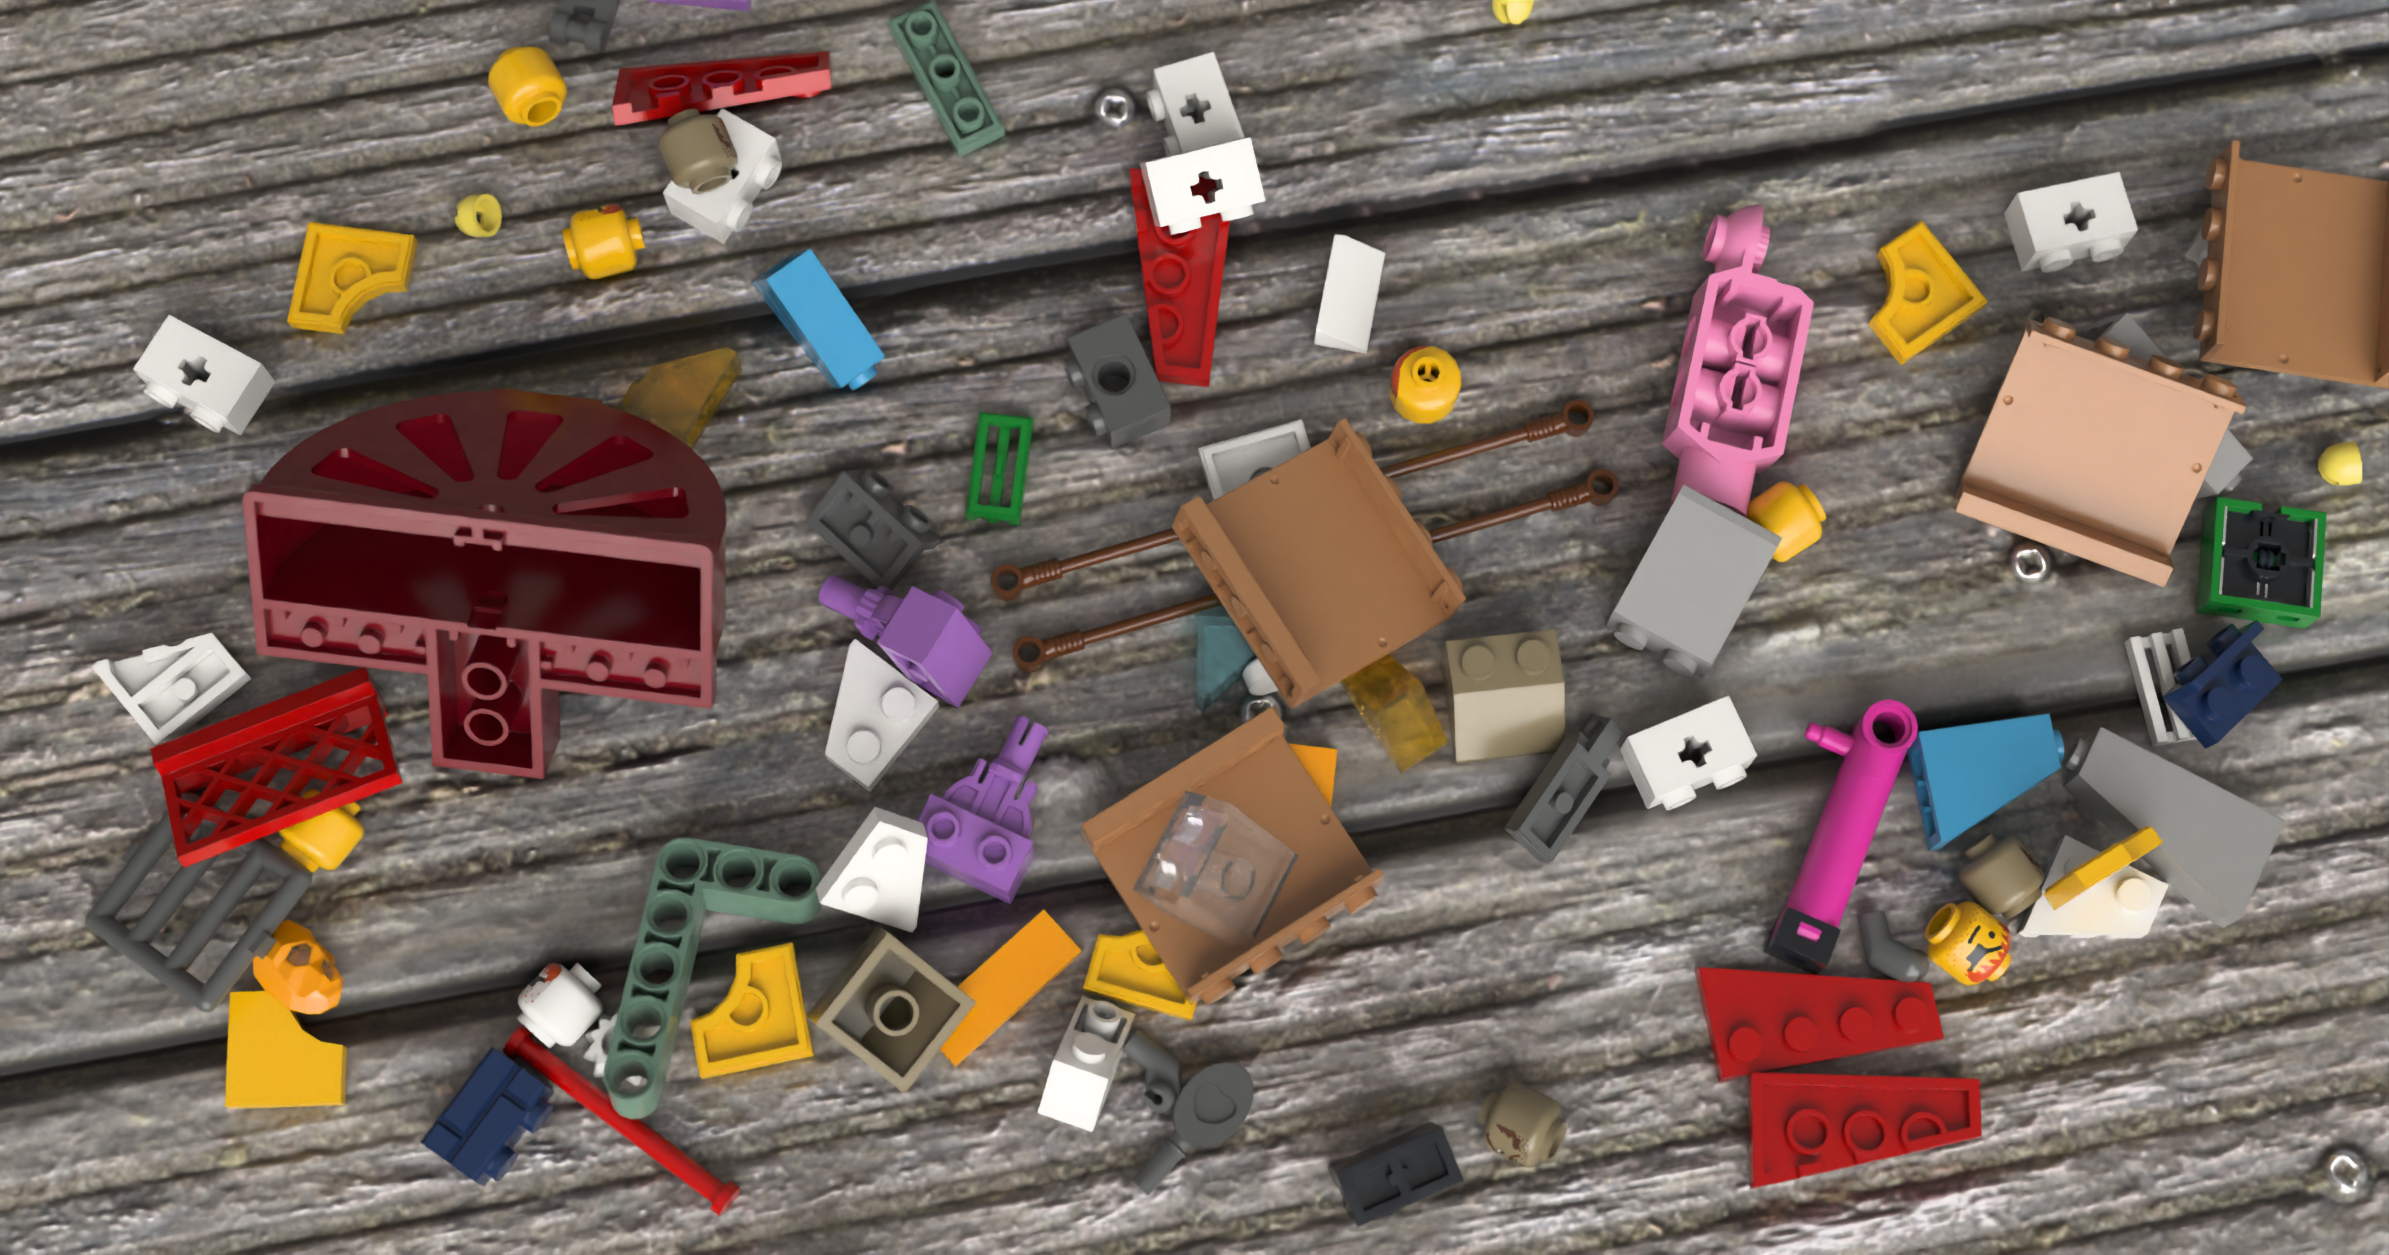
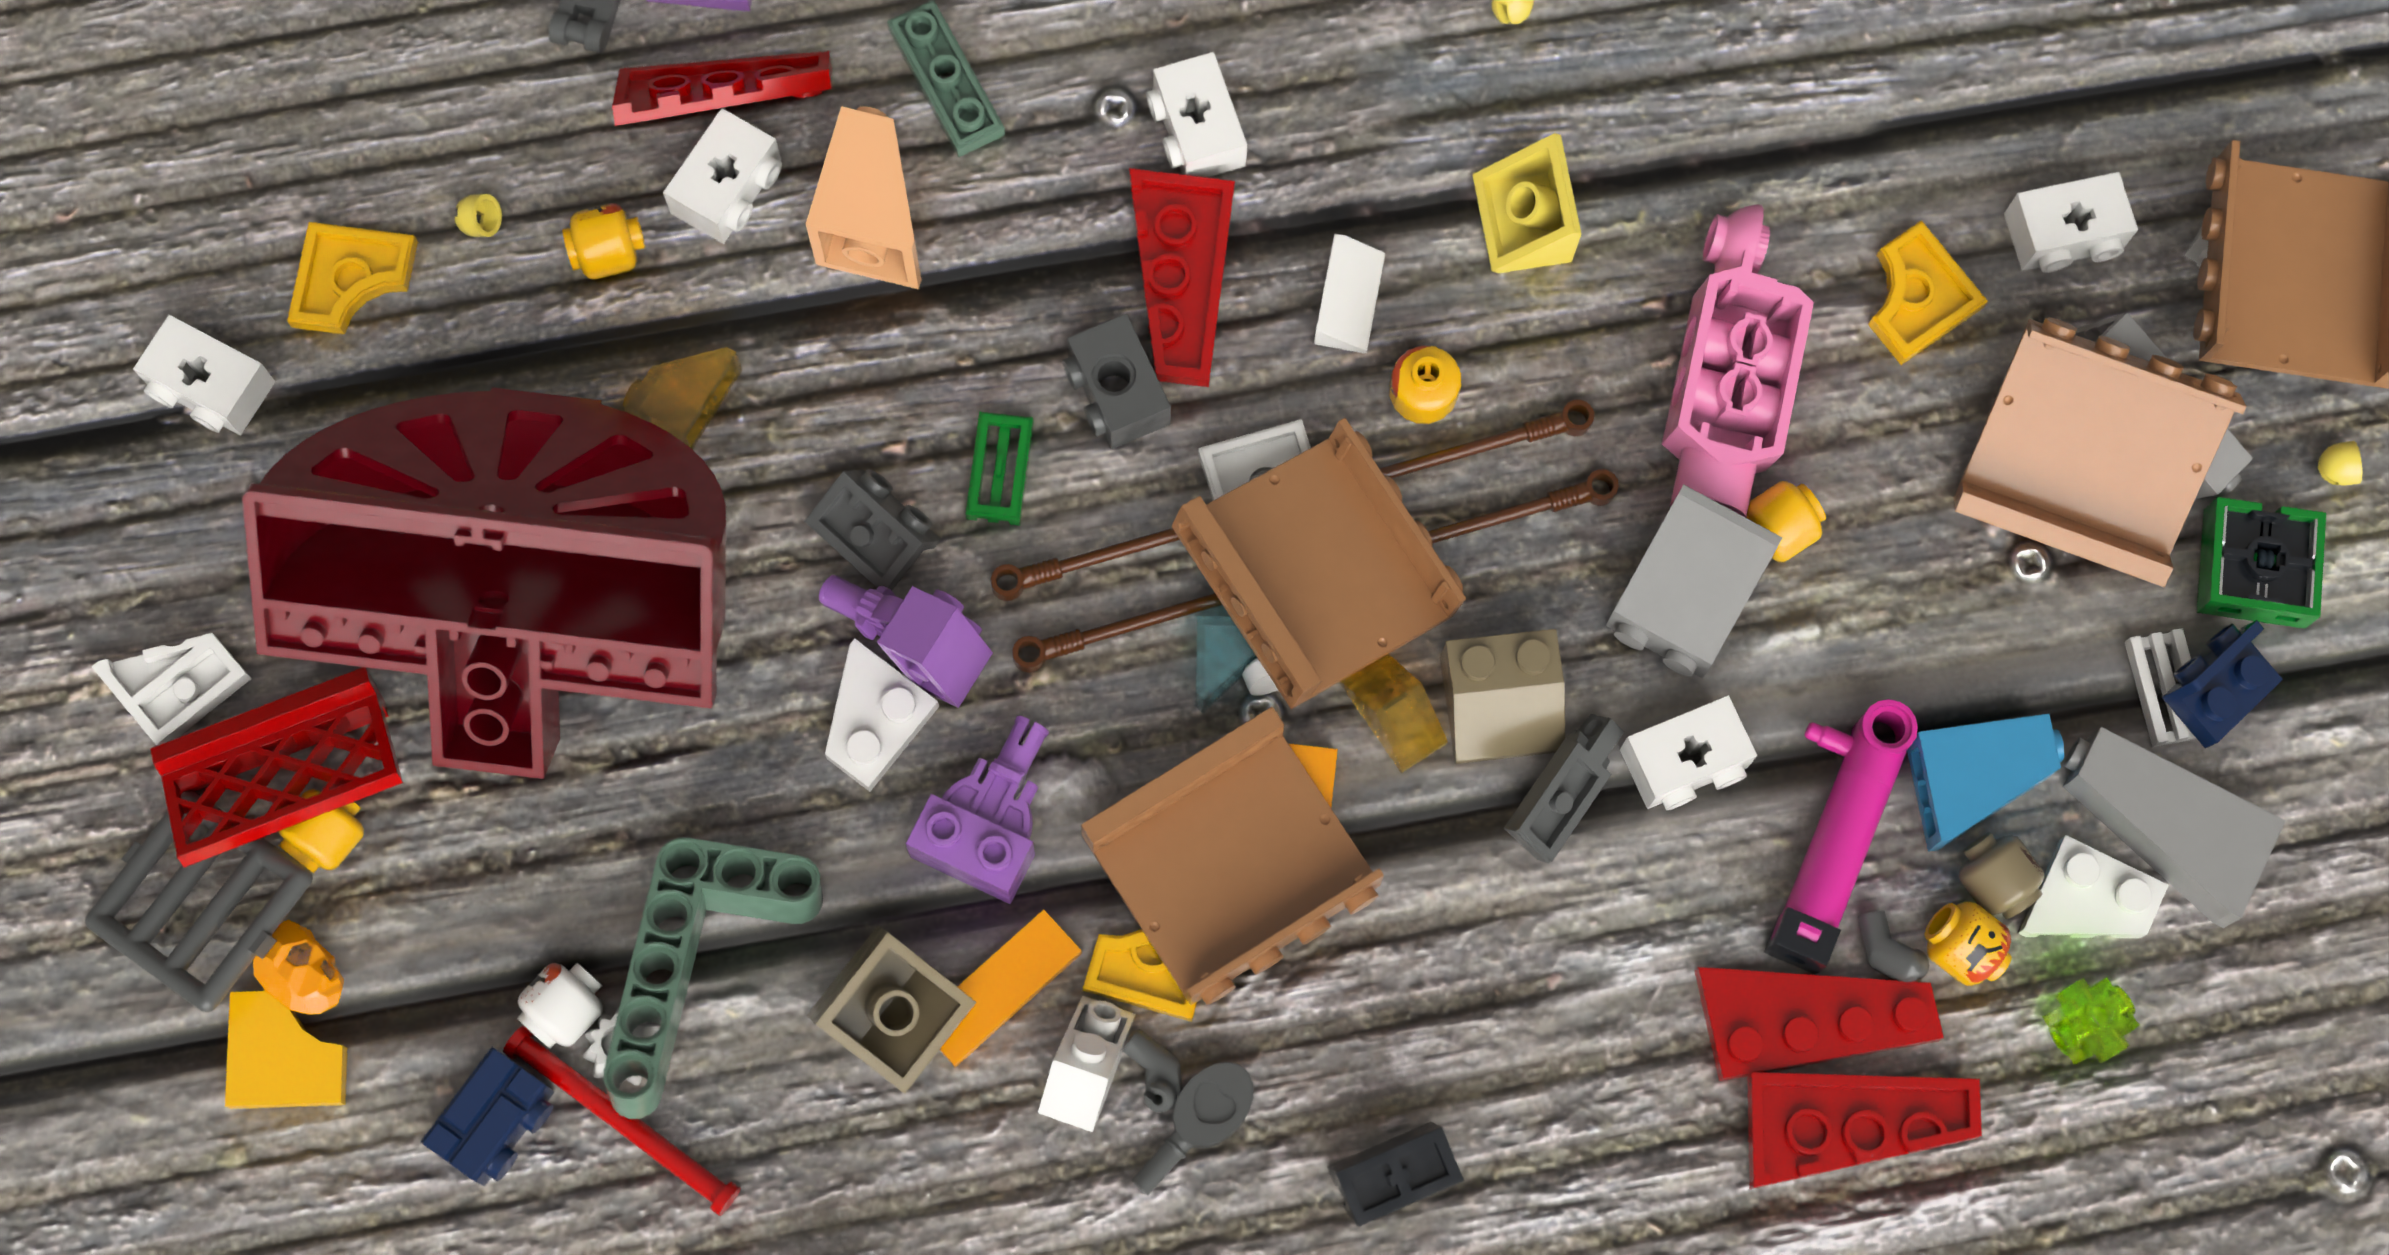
(527, 85): yellow head -> none
(698, 151): dark tan head -> none
(759, 1019): yellow tile -> none
(820, 319): dark azure slope -> none
(861, 202): none -> light nougat slope
(879, 871): white wing -> none
(1171, 176): white brick -> none
(1216, 871): clear slope -> none
(1522, 1125): dark tan head -> none
(1528, 208): none -> light yellow slope
(2078, 1033): none -> clear neon green brick
(2102, 866): yellow tile -> none

